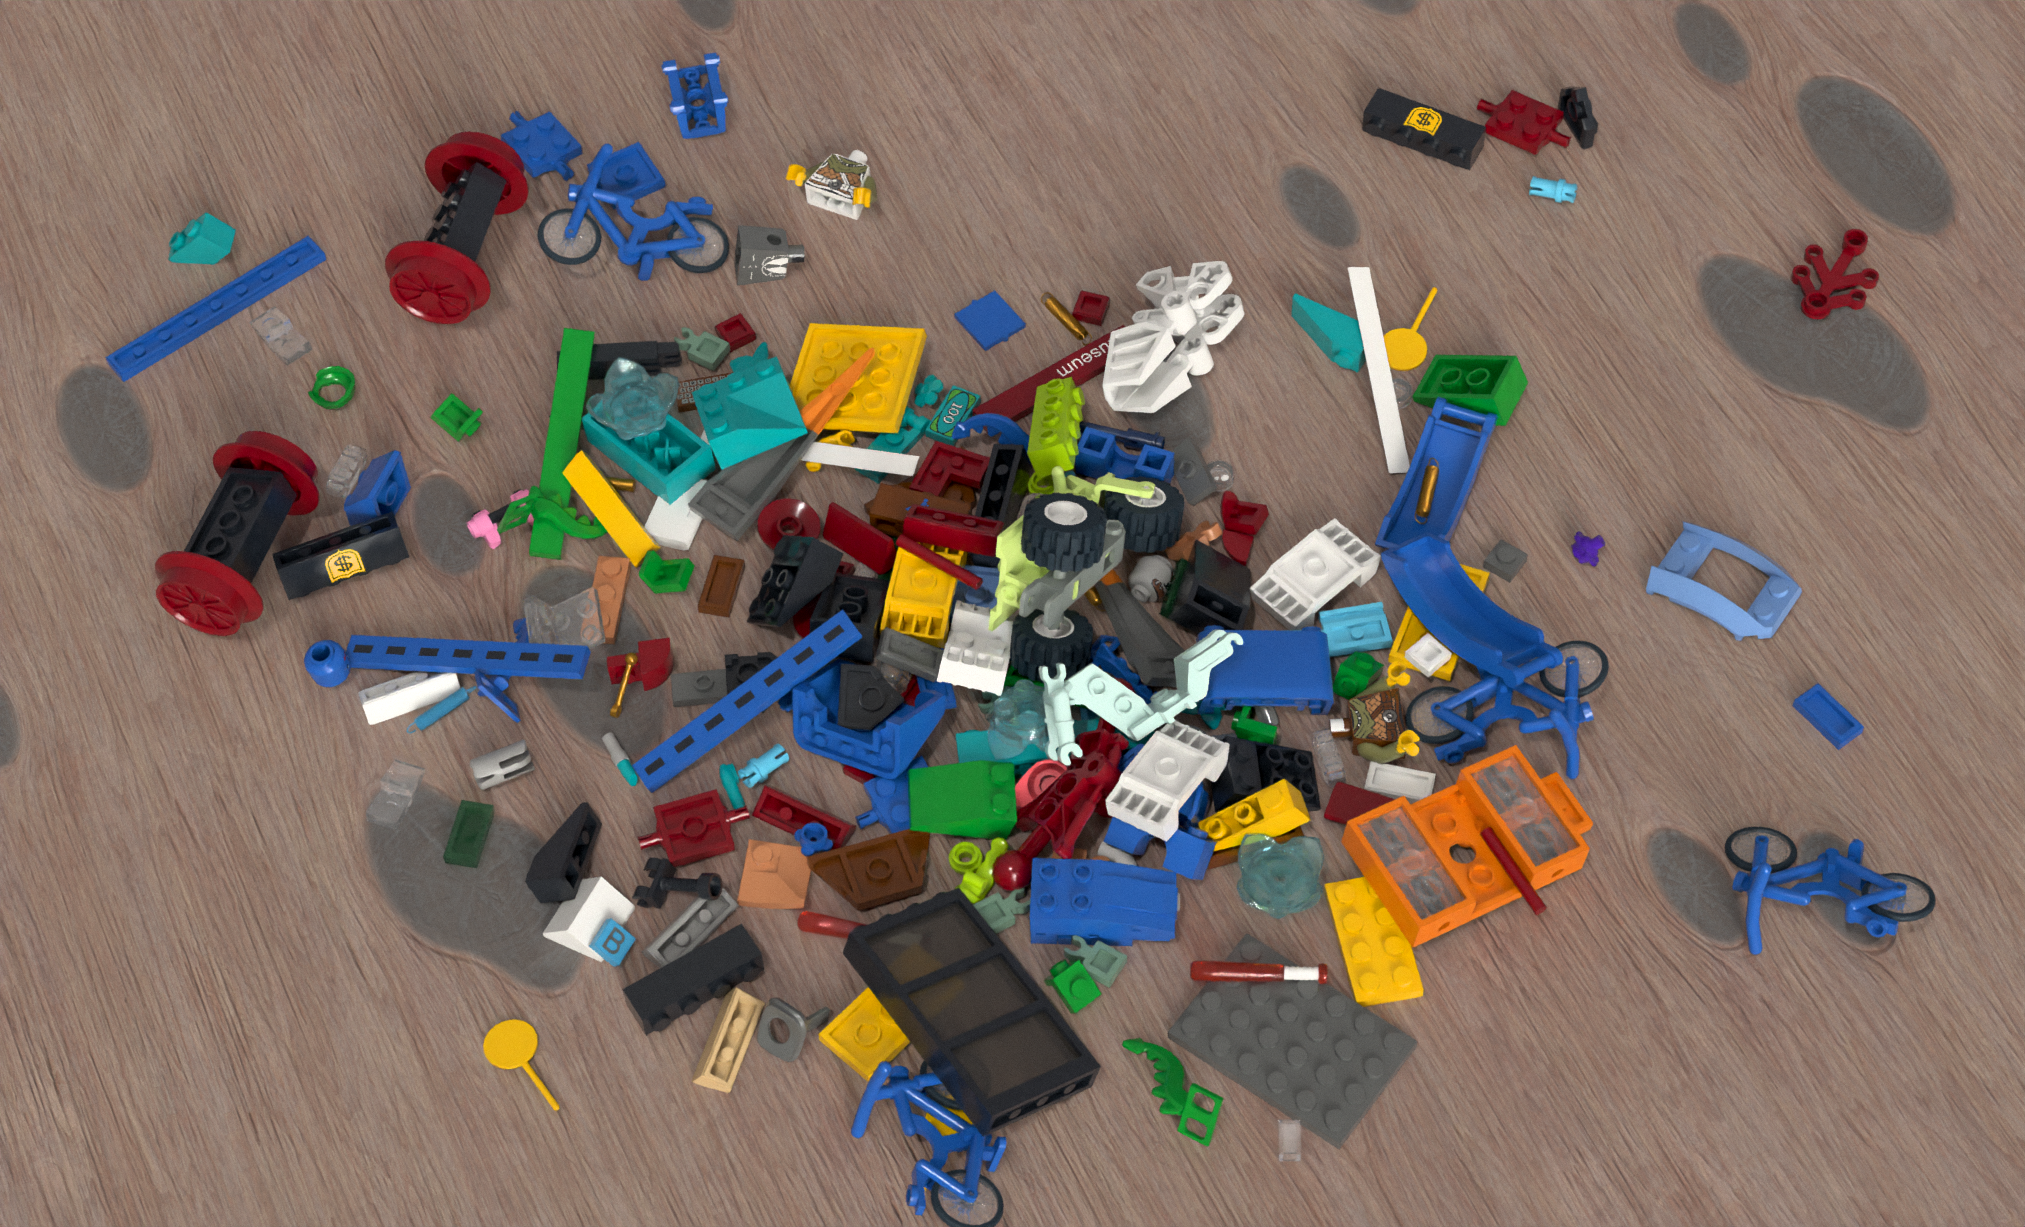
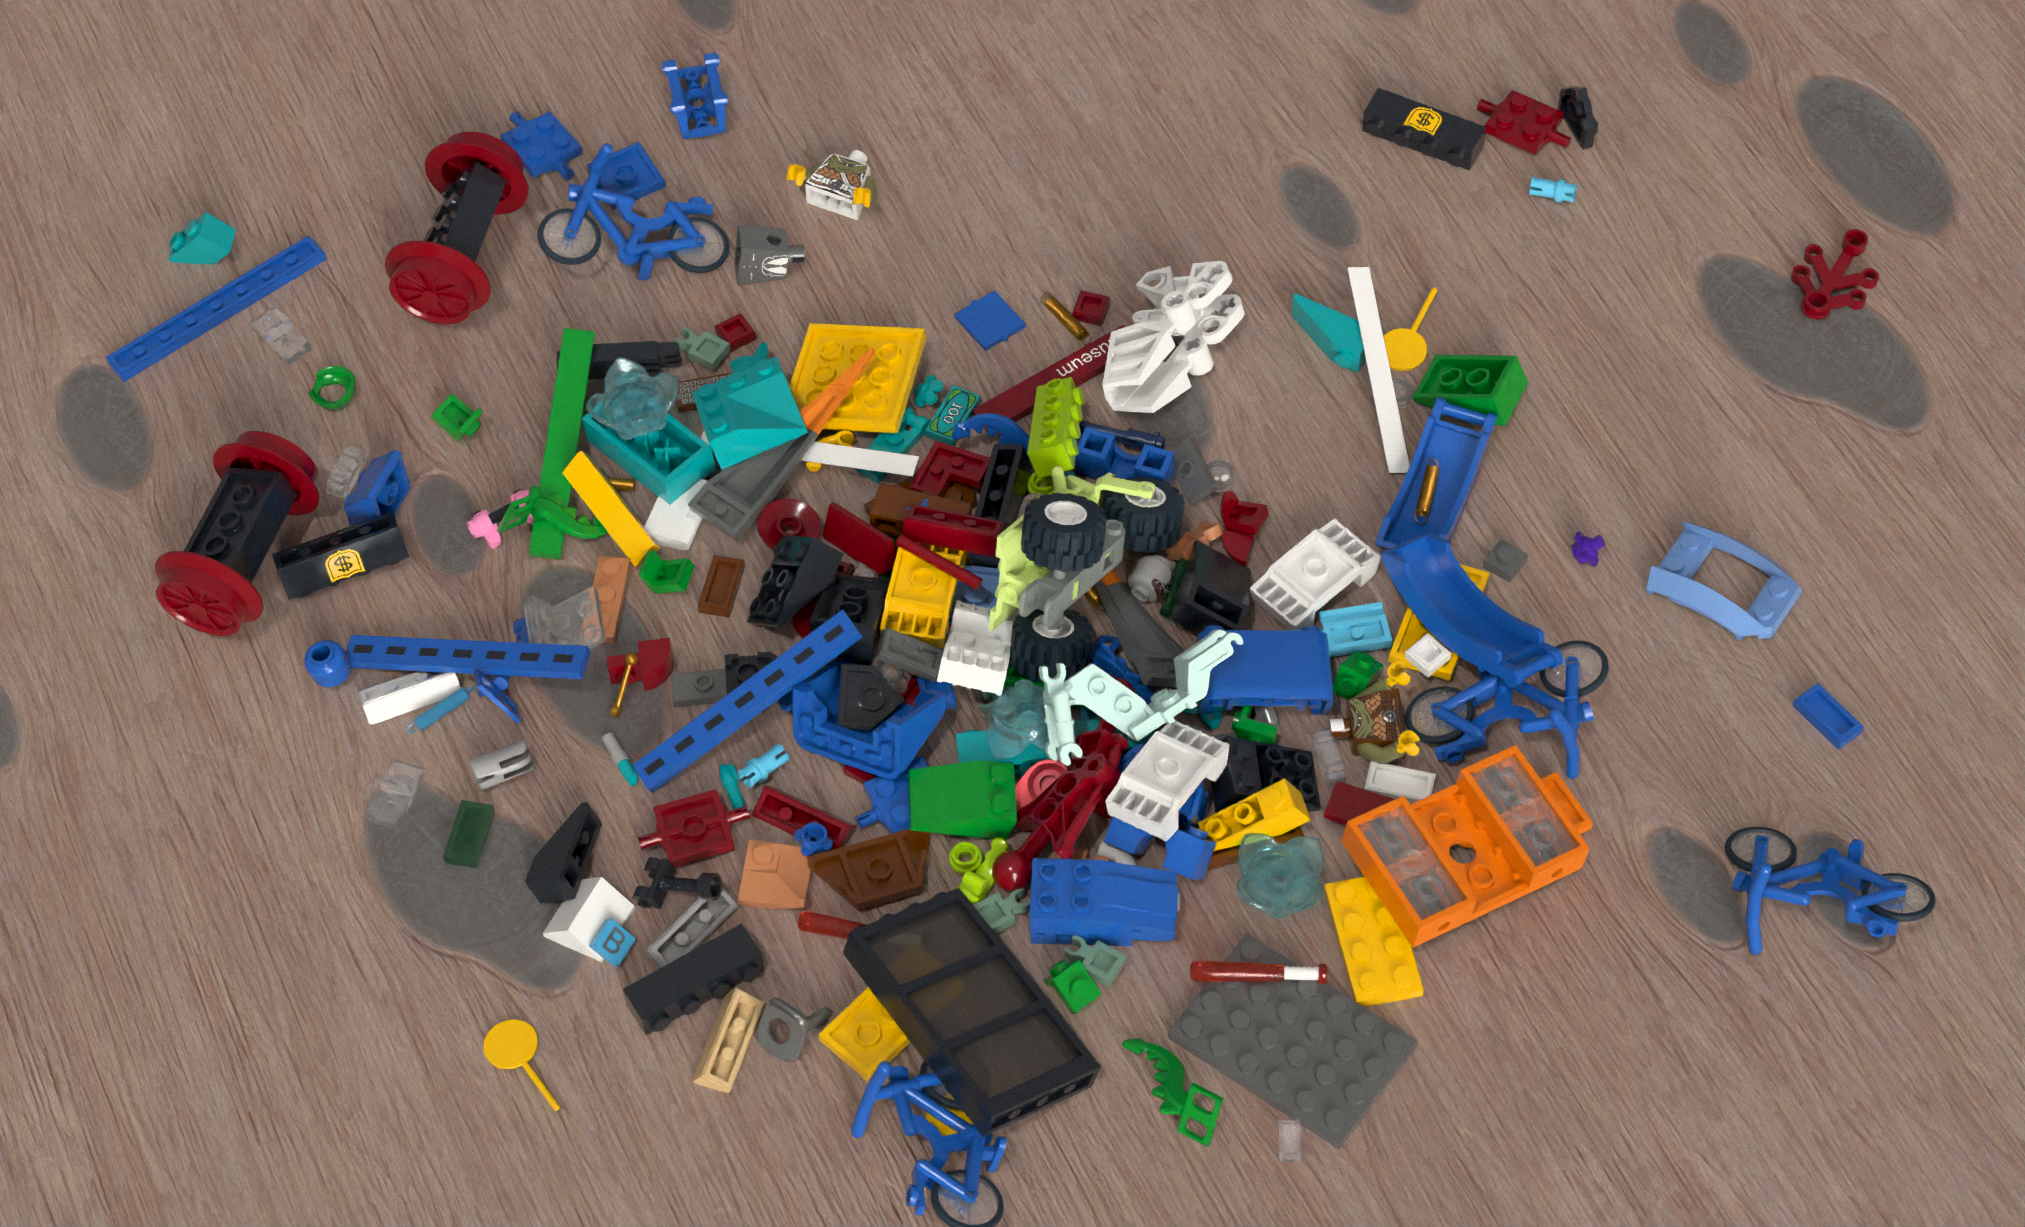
(1513, 870): dark red bar -> none

